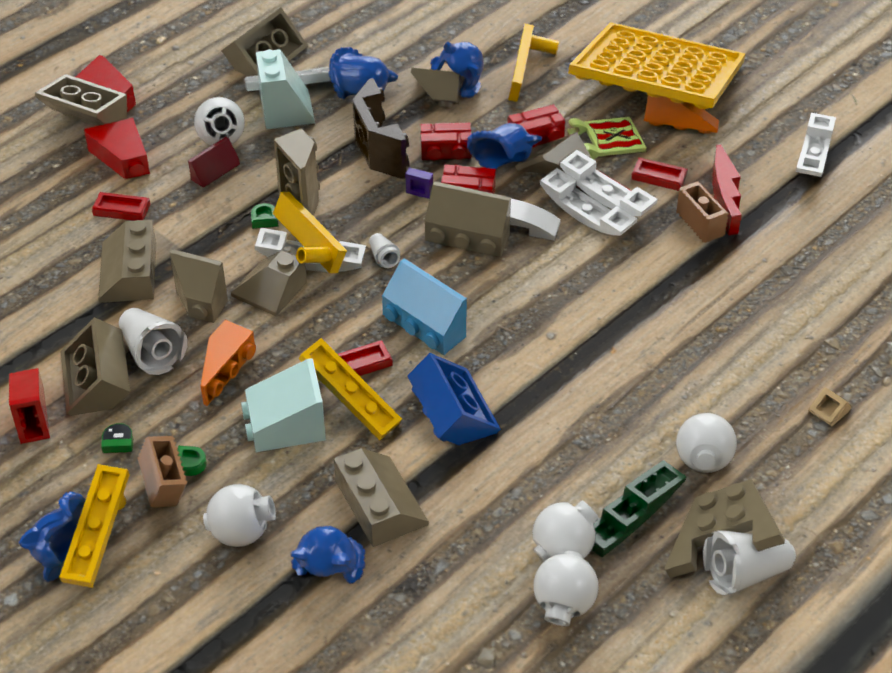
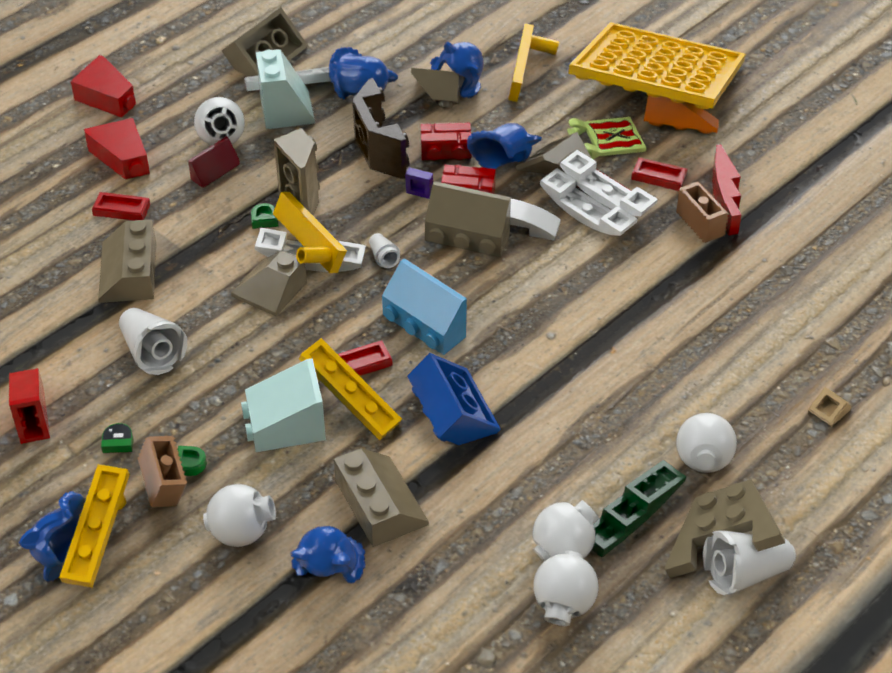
(84, 100): dark tan slope -> none
(95, 369): dark tan slope -> none
(199, 284): dark tan slope -> none
(225, 355): orange slope -> none
(542, 122): red brick -> none
(816, 145): white slope -> none

